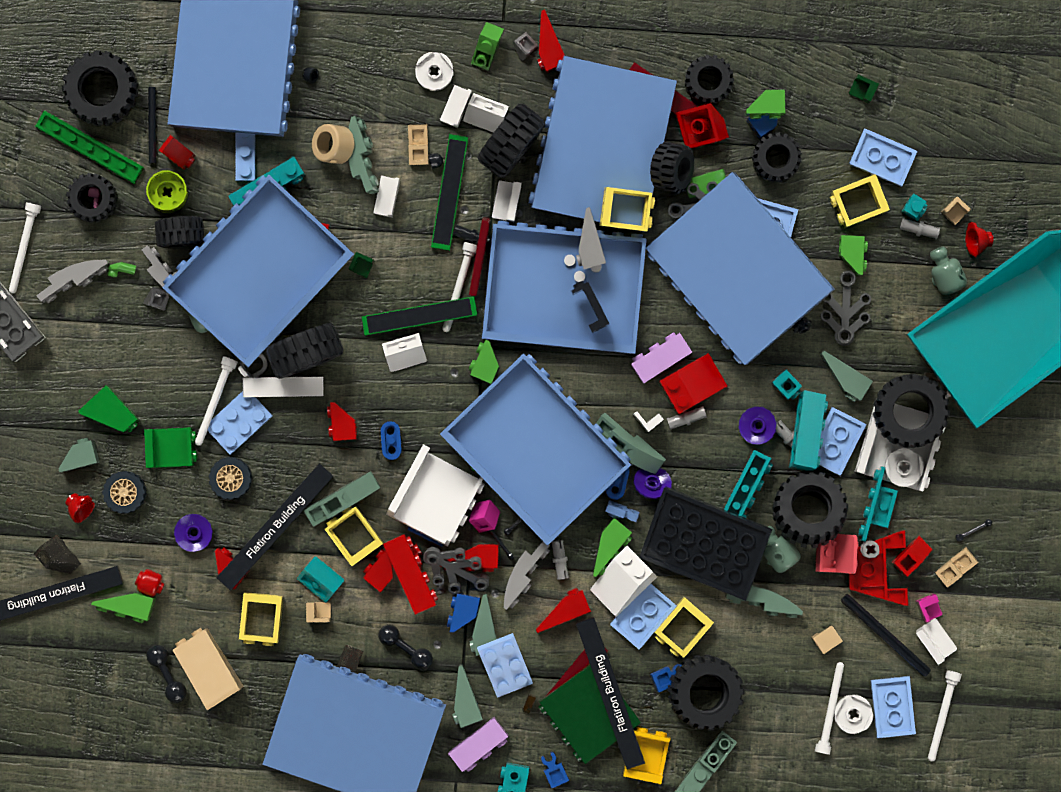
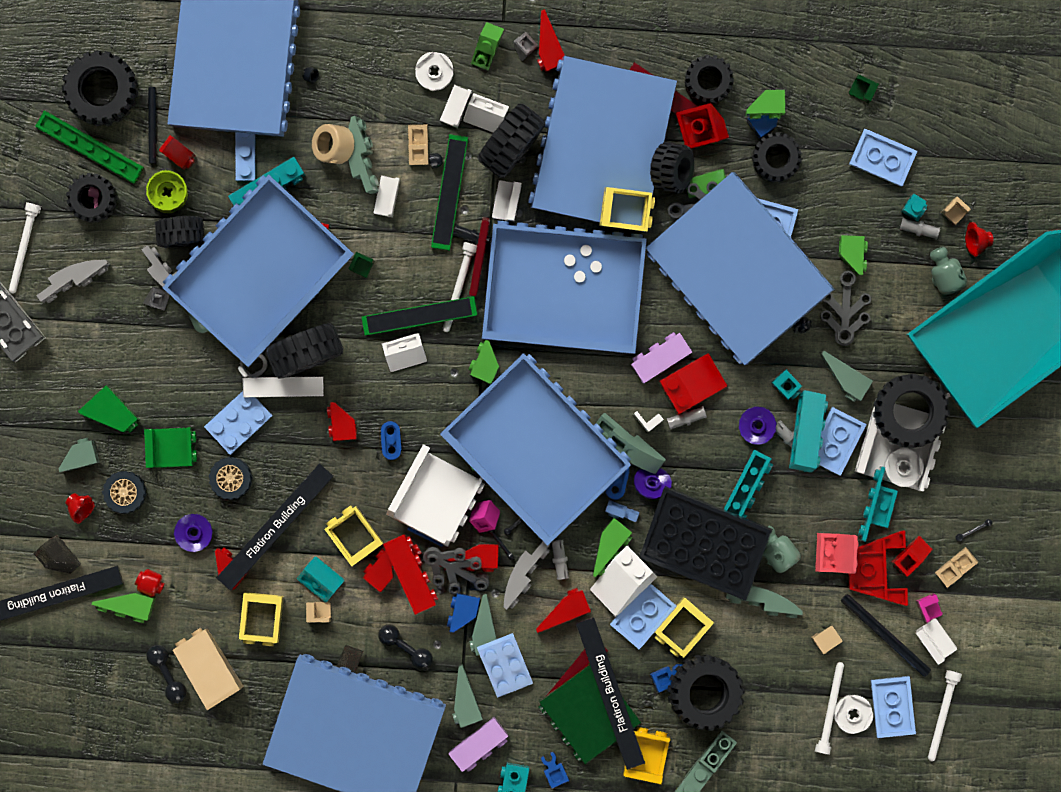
(121, 267): bright green arm -> none
(227, 367): white piece -> none
(342, 498): sand green slope -> none
(529, 703): dark brown tile -> none
(590, 247): light grey slope -> none
(602, 319): black panel -> none
(815, 486): black tyre -> none
(863, 549): light grey bush -> none
(876, 192): light yellow window -> none

